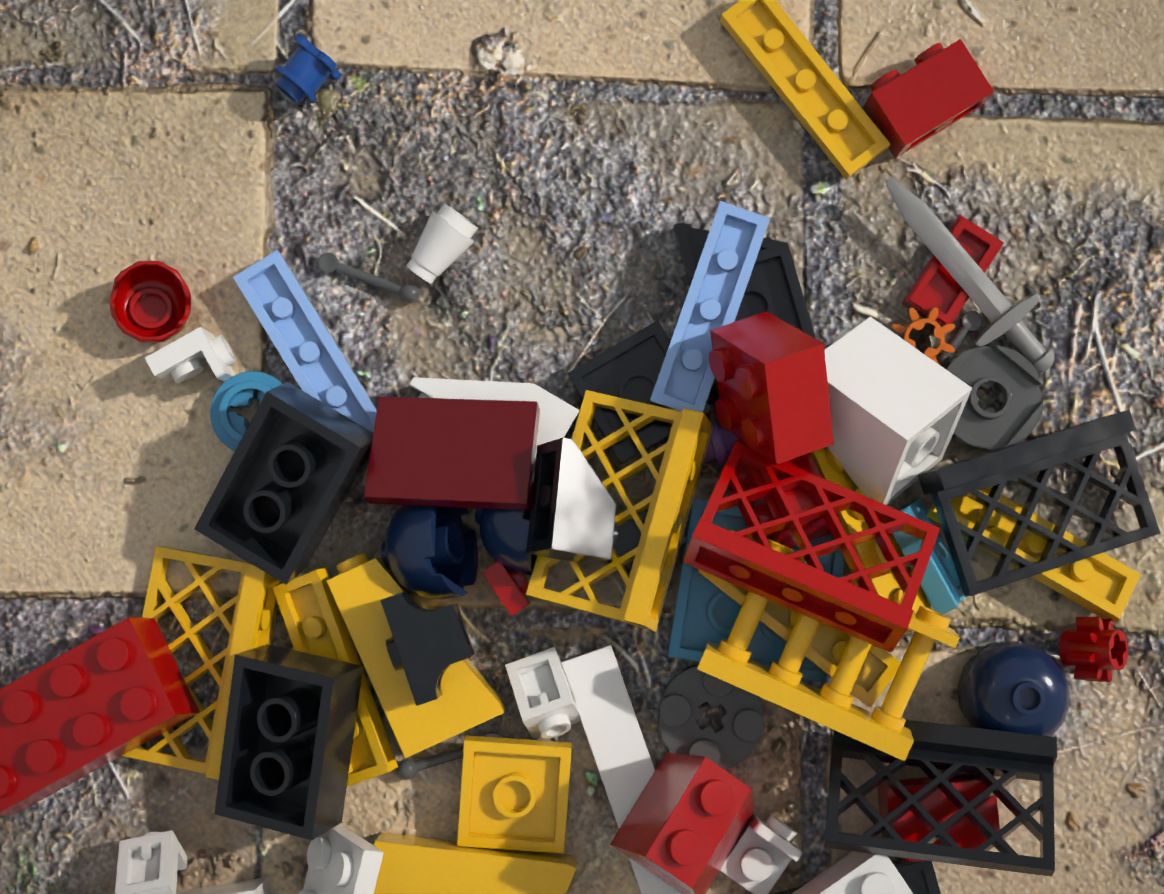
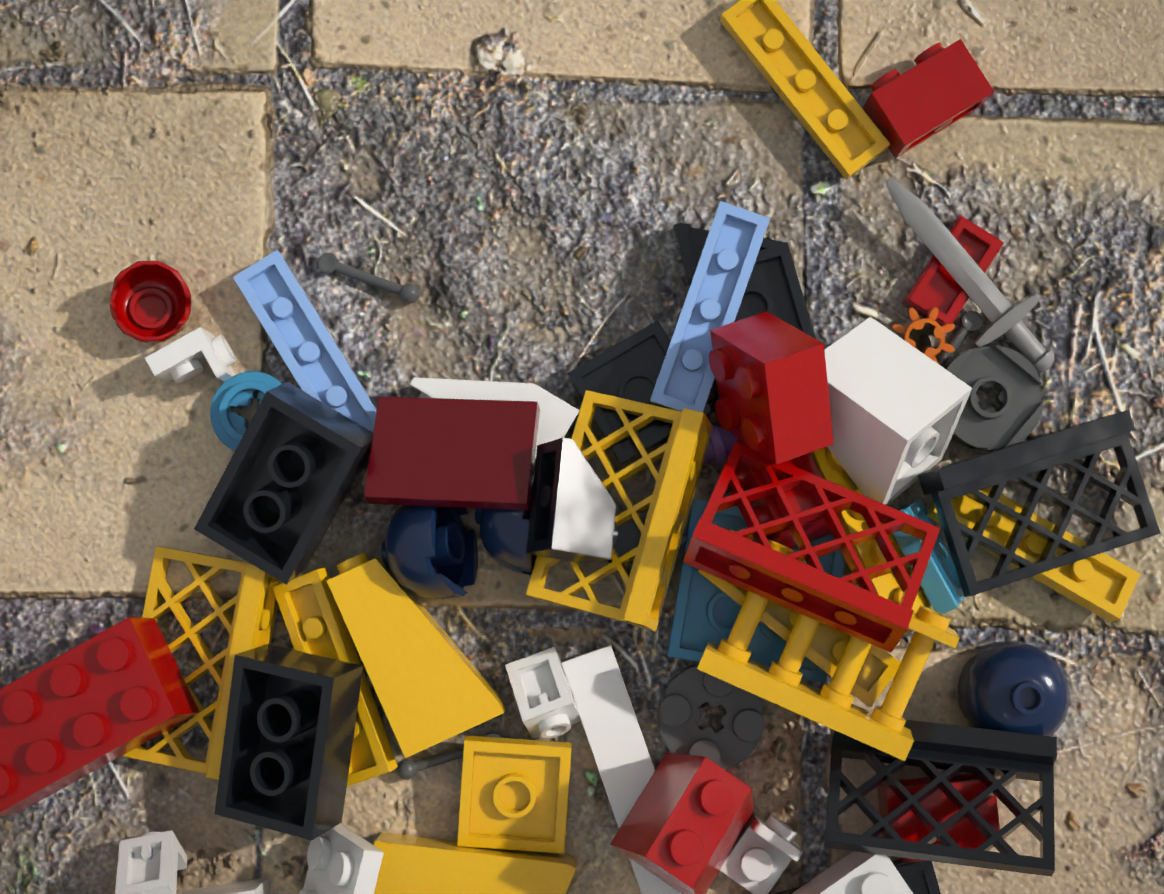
(305, 71): blue brick -> none
(424, 643): black brick -> none
(441, 243): white cone -> none
(508, 586): red plate -> none
(1093, 649): red gear -> none

